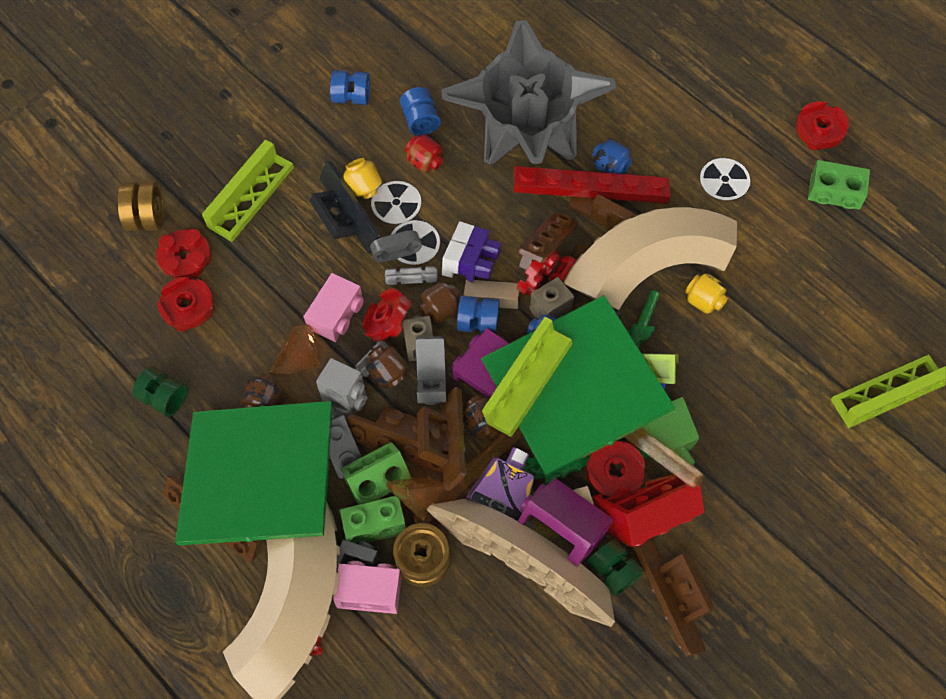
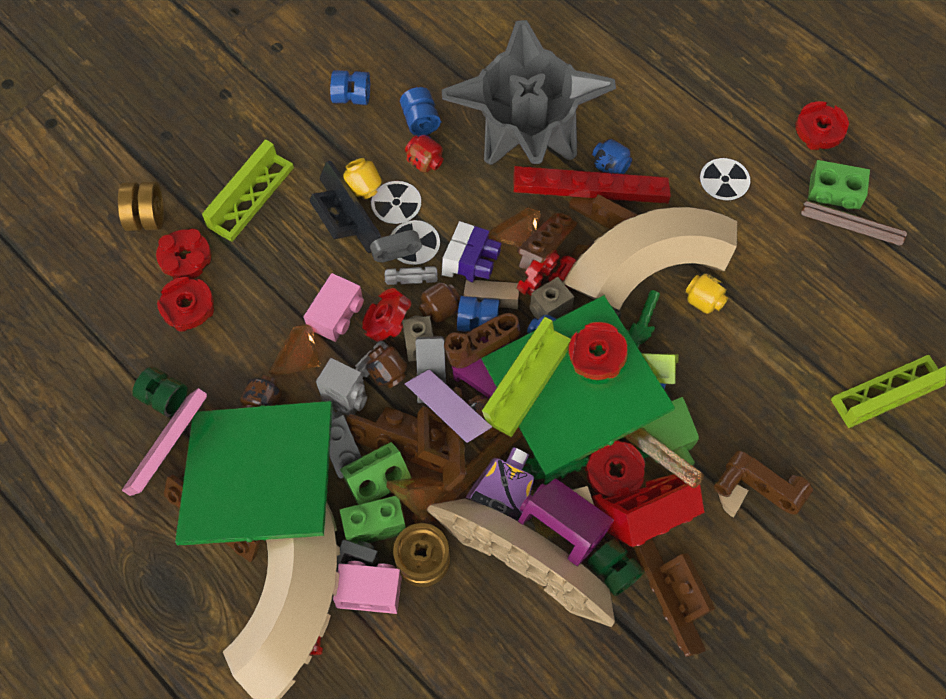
(164, 443): none -> bright pink tile
(448, 405): none -> lavender sticker
(466, 348): none -> reddish brown beam
(516, 228): none -> clear orange slope
(603, 366): none -> red plate
(732, 503): none -> tan tile
(787, 495): none -> reddish brown beam
(854, 222): none -> axle

